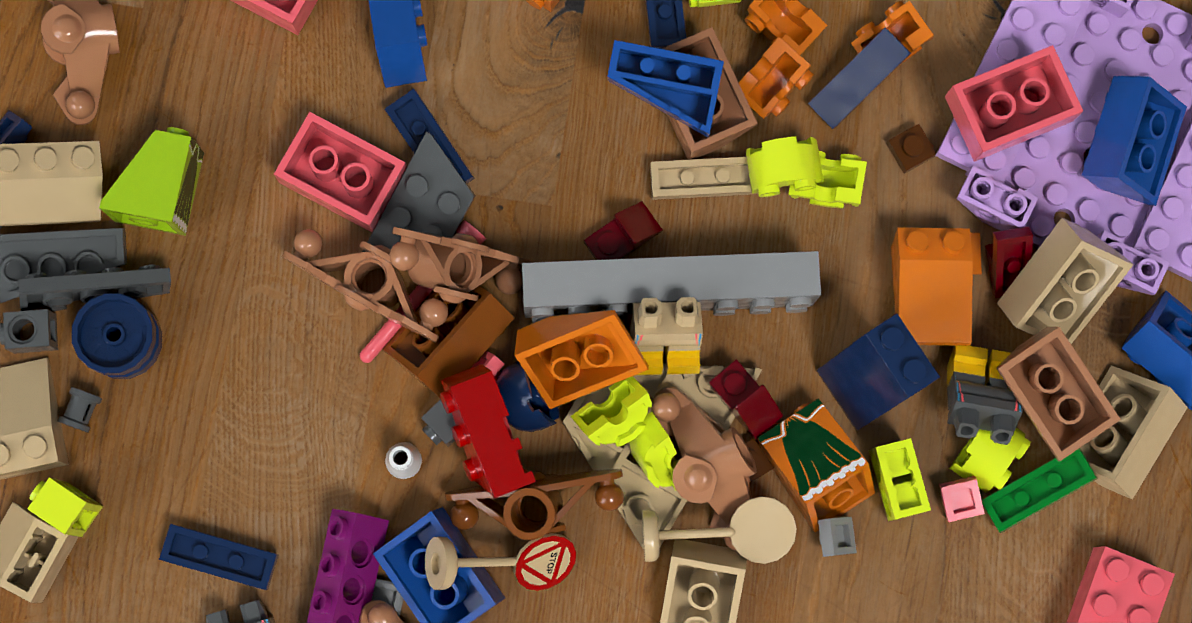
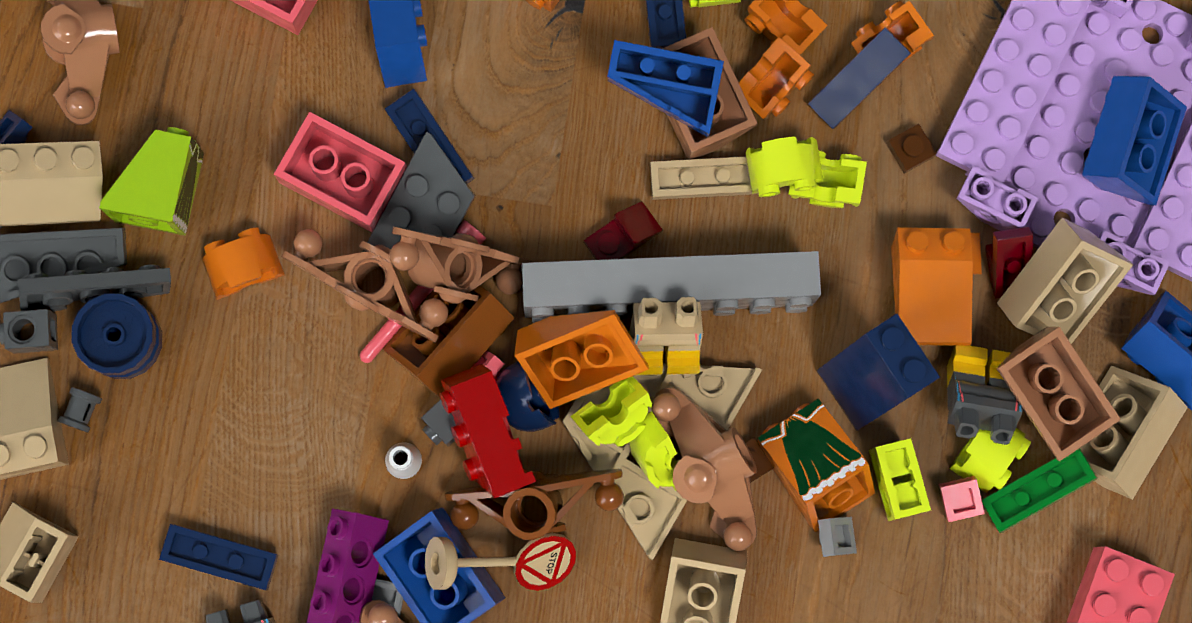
(64, 506): neon yellow brick -> none
(241, 262): none -> orange cylinder
(746, 399): dark red slope -> none
(759, 531): tan piece -> none
(1013, 103): coral brick -> none

